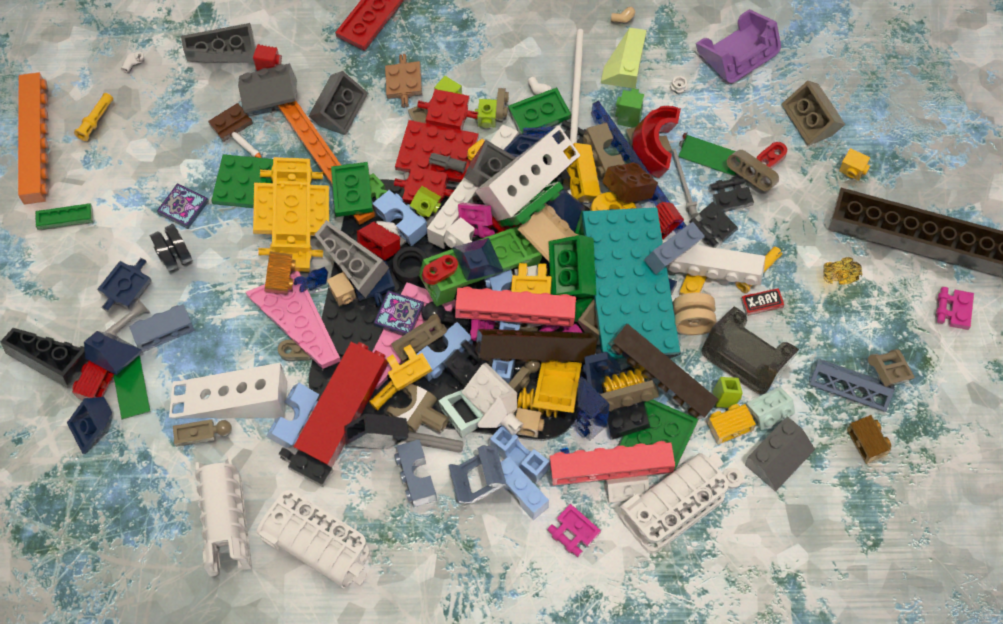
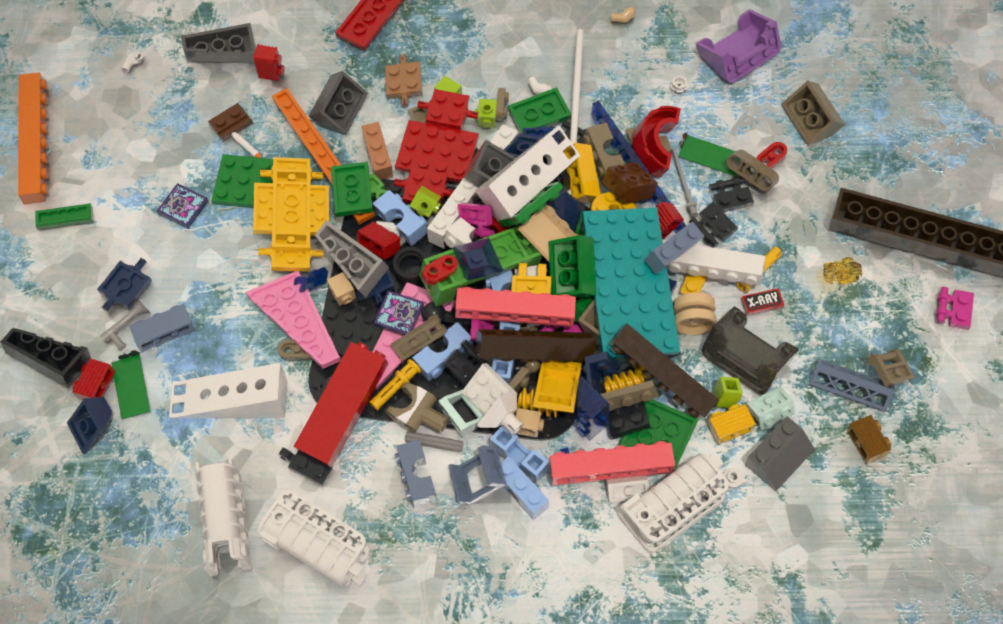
(90, 123): yellow pin -> none
(110, 351): dark blue slope -> none
(169, 248): black wheel -> none
(199, 432): dark tan plate -> none
(267, 87): dark grey slope -> none
(278, 273): pearl gold brick -> none
(302, 401): light blue arch -> none
(376, 431): black brick -> none
(377, 150): none -> nougat arch
(410, 371): yellow plate -> none
(447, 162): dark grey axle -> none
(474, 149): yellow arm -> none
(577, 525): dark pink plate -> none
(624, 63): yellowish green wedge -> none
(629, 108): bright green brick -> none
(855, 164): yellow brick -> none

